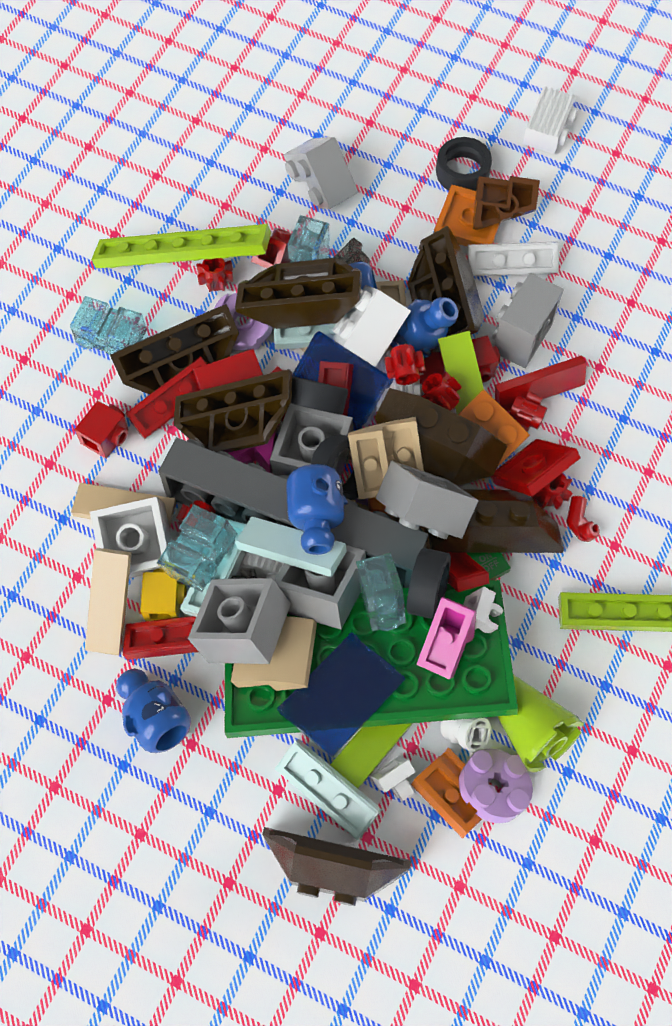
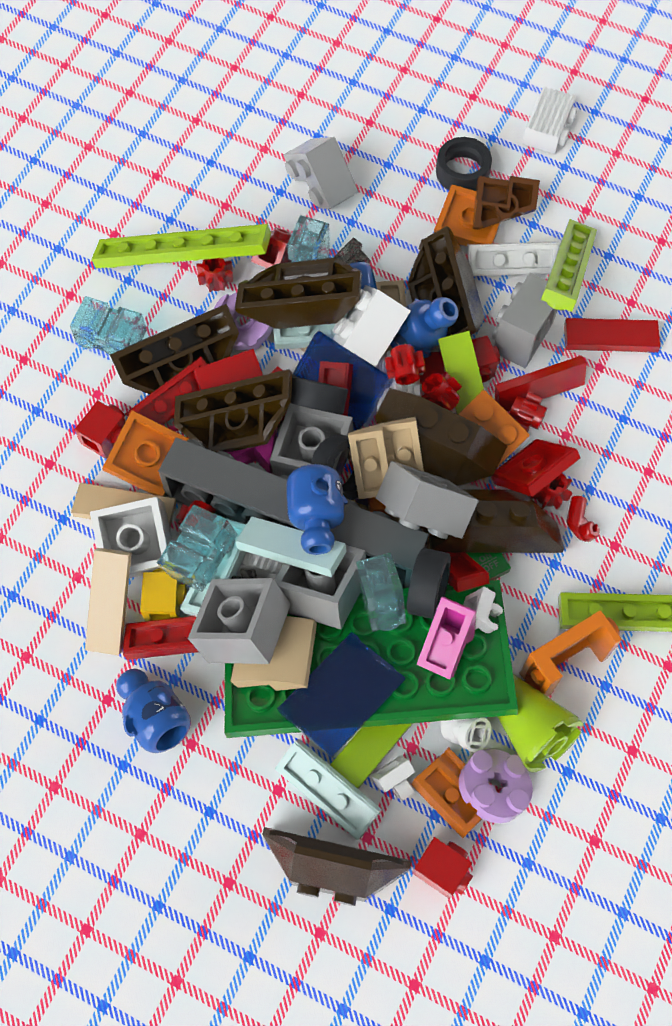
(140, 453): none -> orange plate
(444, 868): none -> red brick
(569, 266): none -> lime plate
(595, 632): none -> orange panel
(611, 335): none -> red tile

